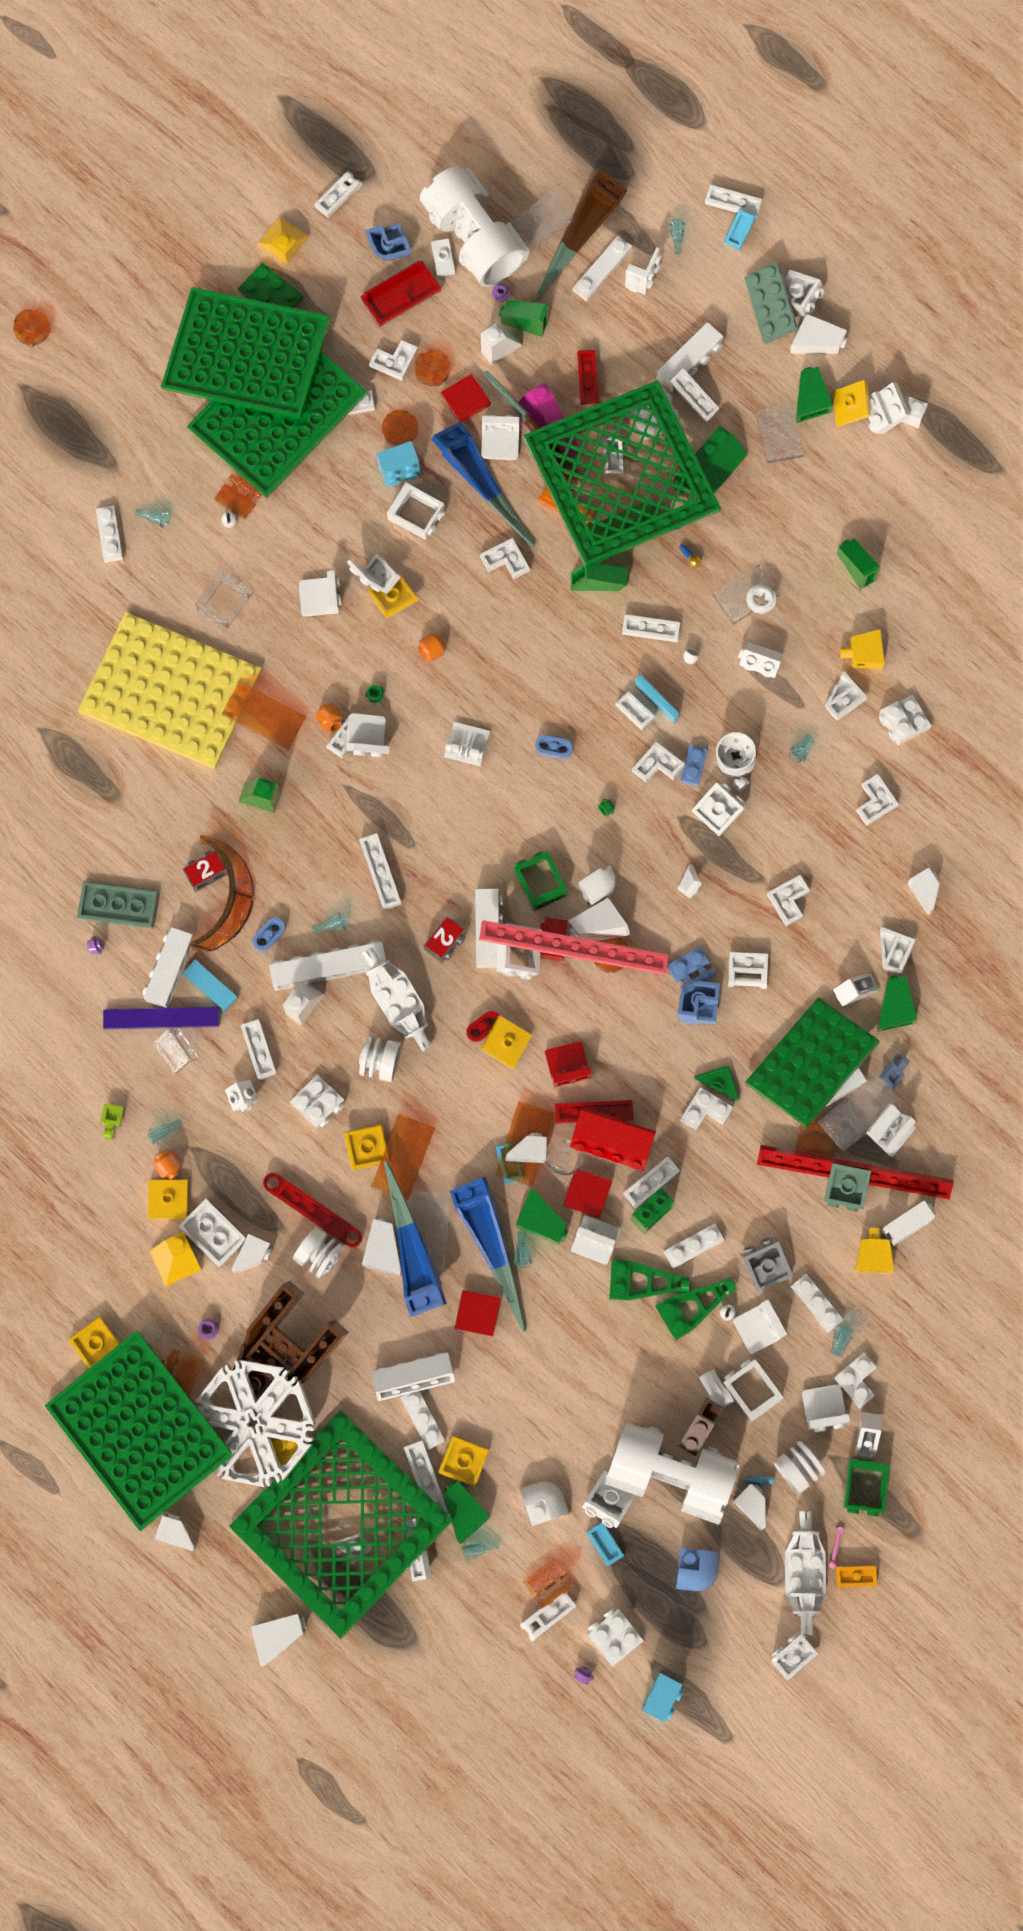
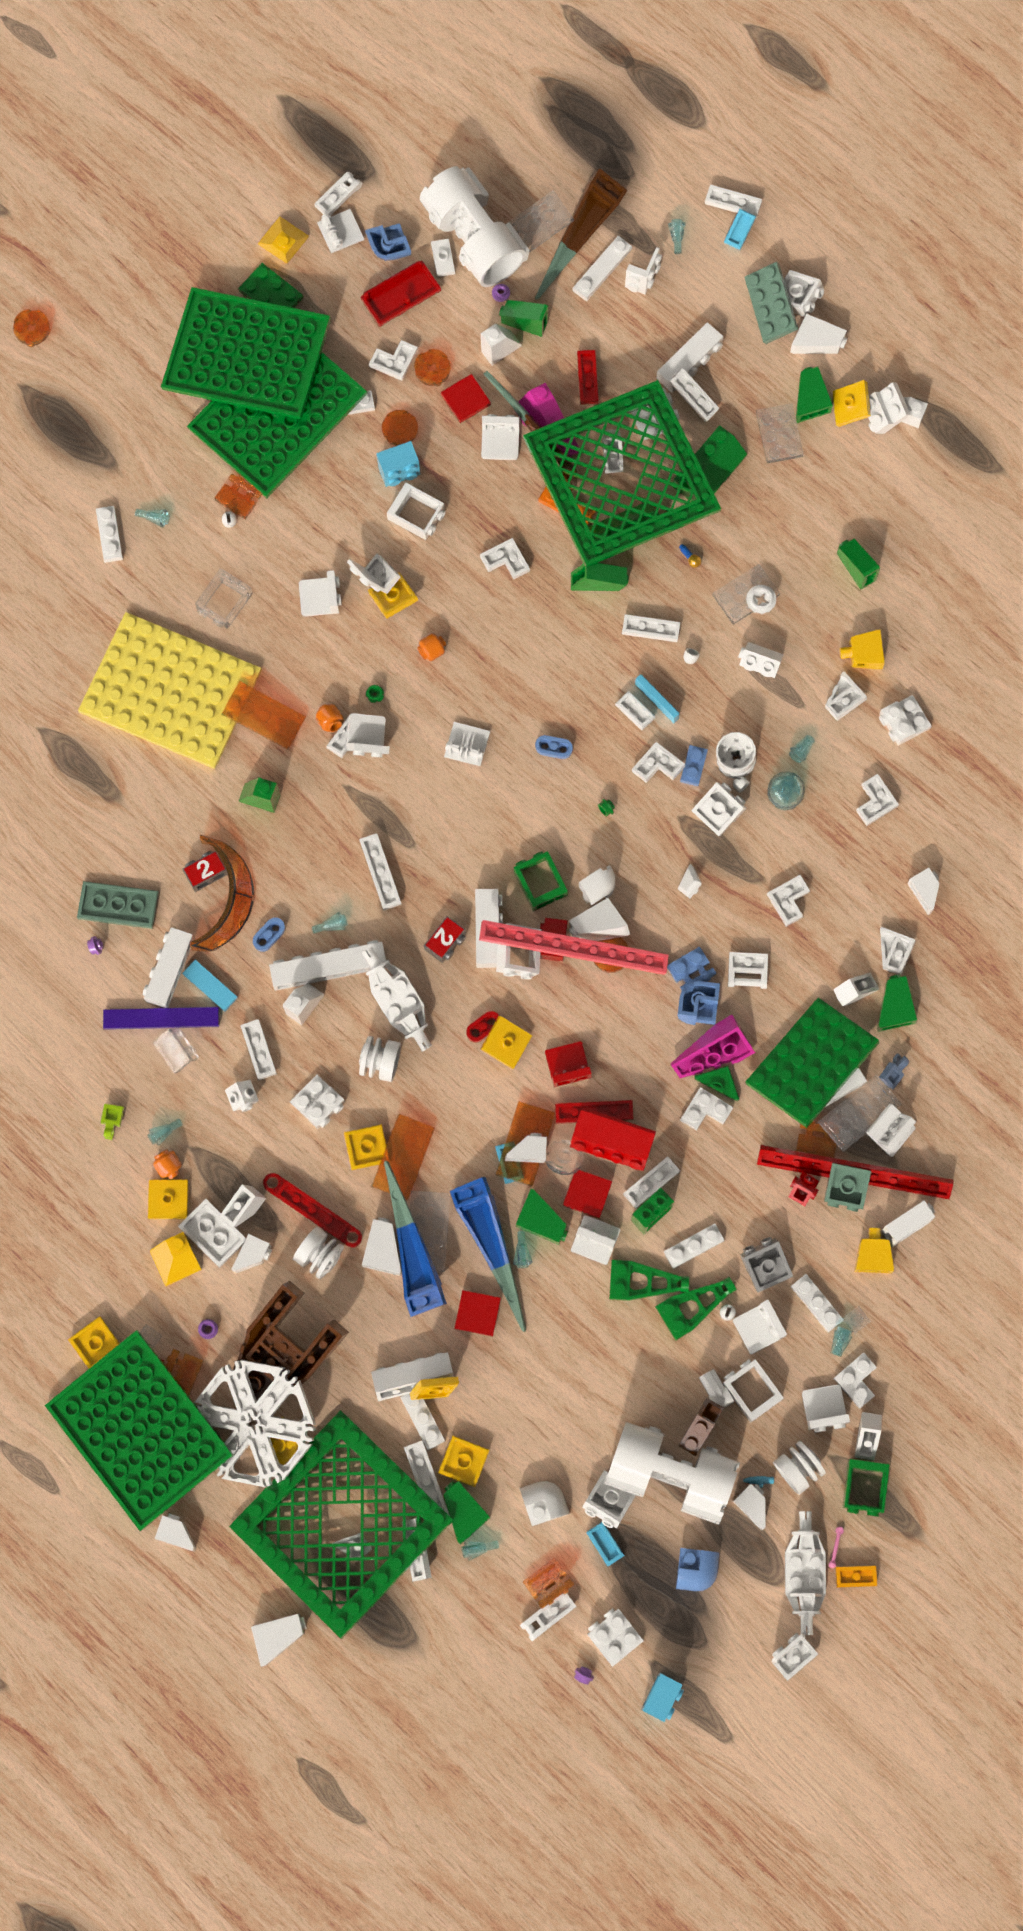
(242, 1205): none -> white slope
(340, 230): none -> white hinge
(434, 1388): none -> yellow plate
(465, 457): blue plate -> none
(718, 1046): none -> dark pink wedge
(786, 790): none -> clear light blue cylinder
(803, 1188): none -> red brick

